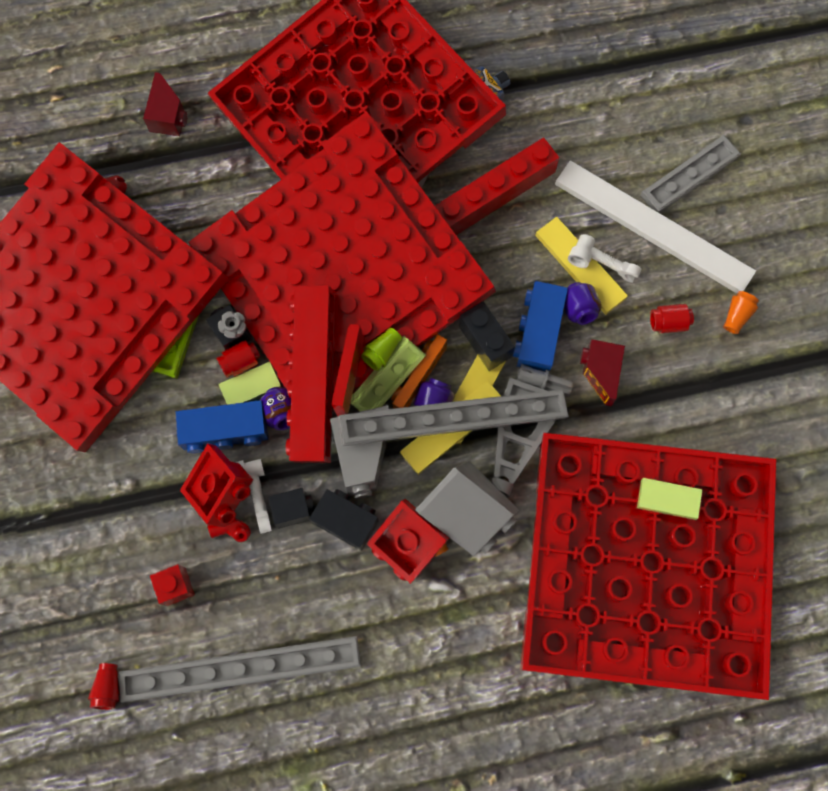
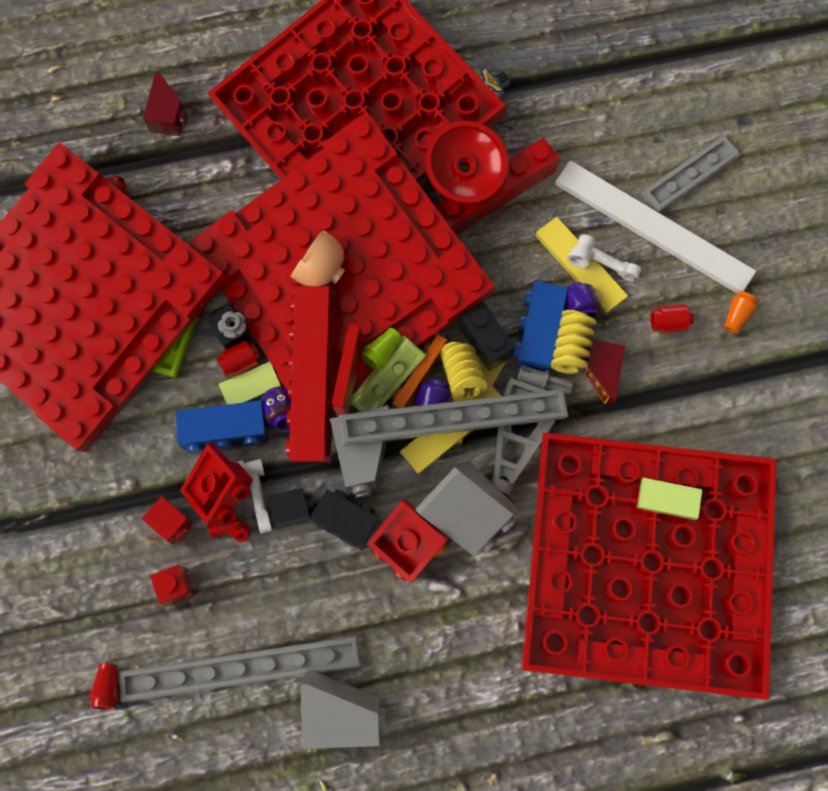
(168, 521): none -> red brick
(321, 262): none -> light nougat cylinder
(339, 714): none -> light grey slope
(463, 371): none -> light yellow piece
(468, 145): none -> red dish
(571, 342): none -> light yellow piece

